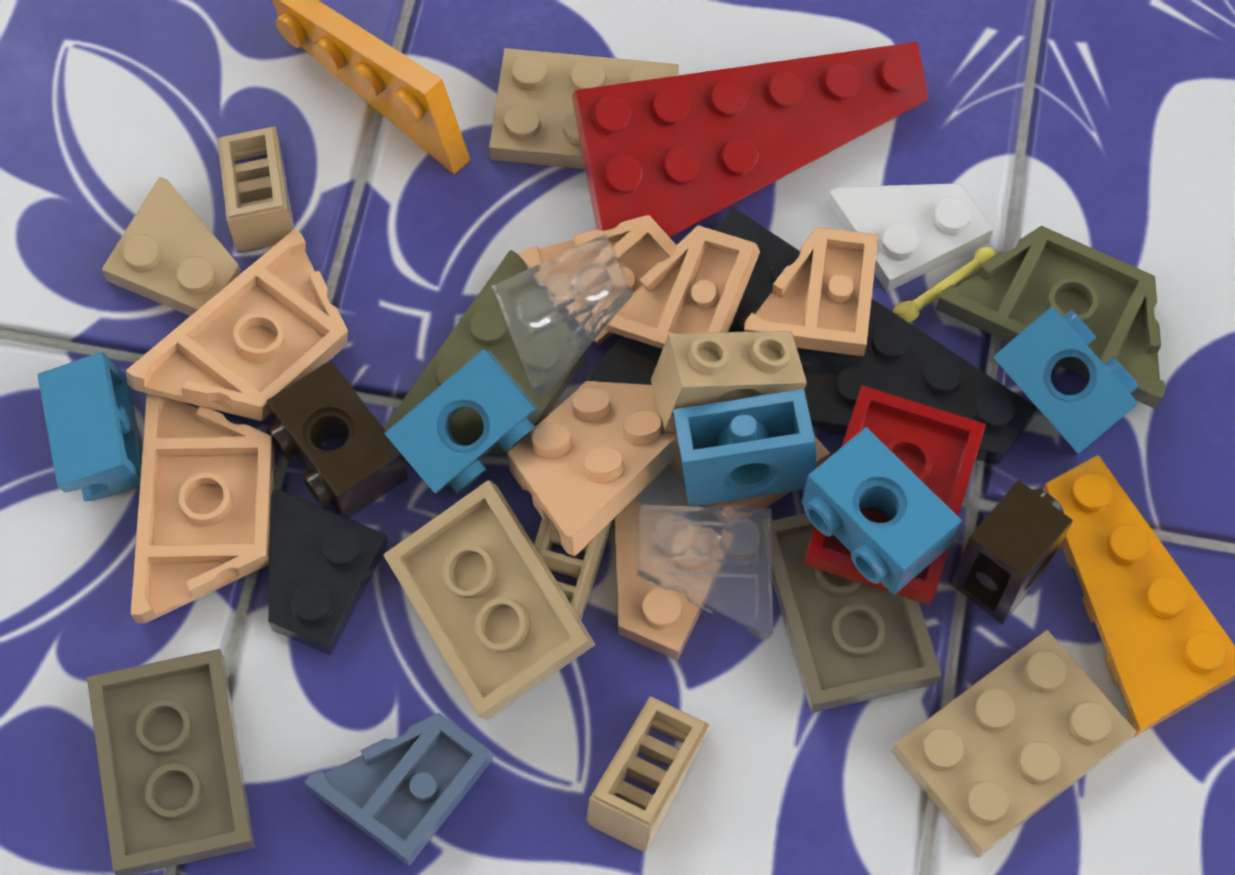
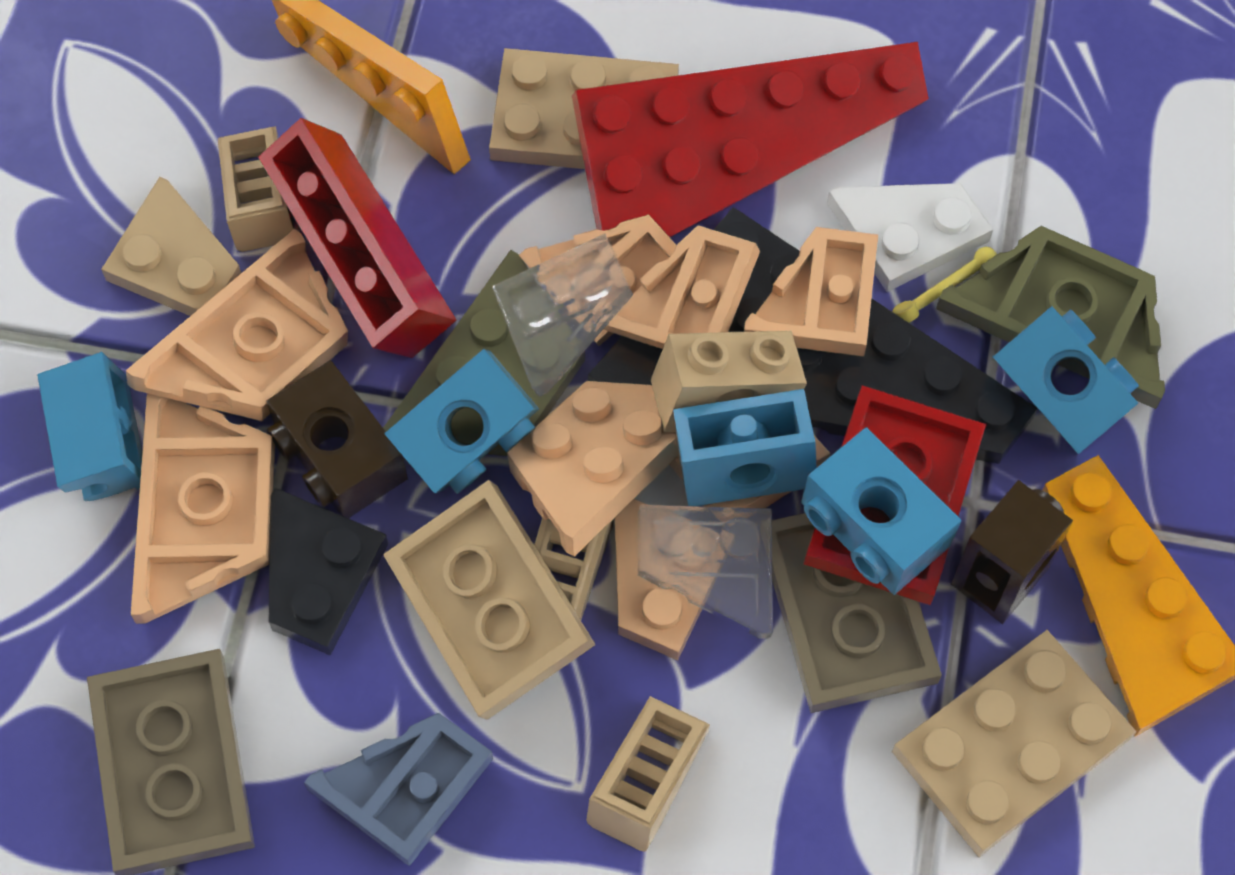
(356, 239): none -> red brick

